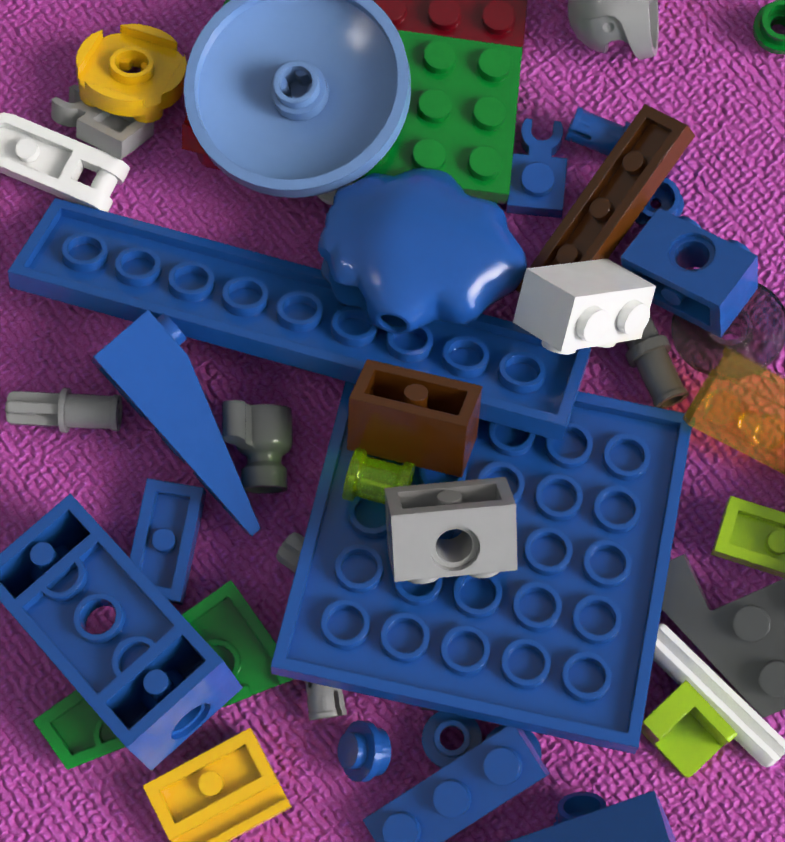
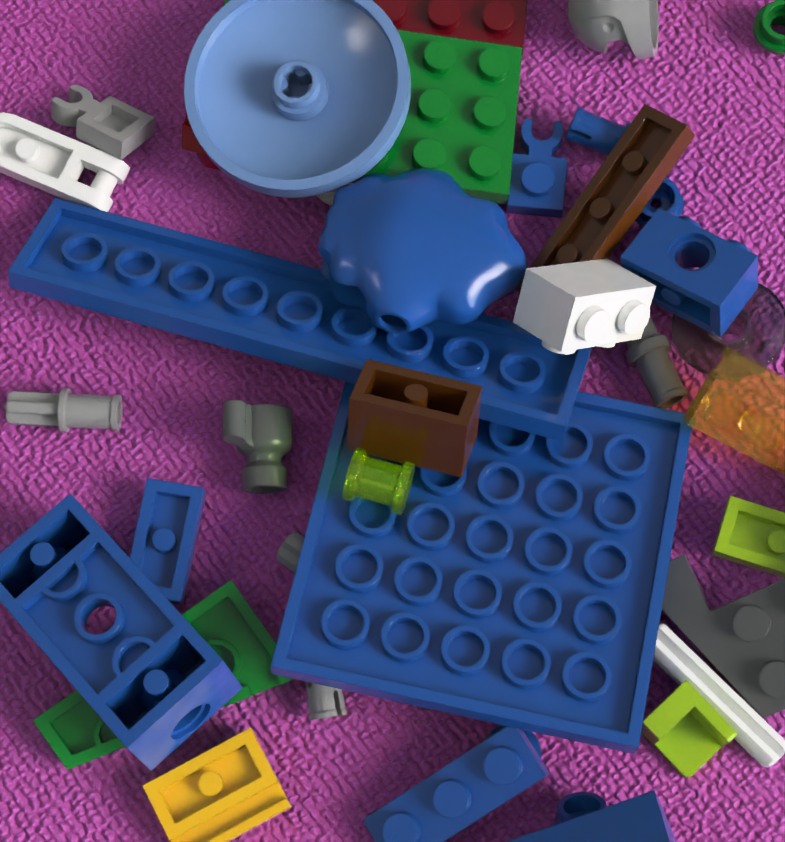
(135, 95): yellow plate -> none
(163, 388): blue wedge -> none
(364, 751): blue plate -> none
(425, 511): light grey brick -> none
(436, 725): blue plate -> none

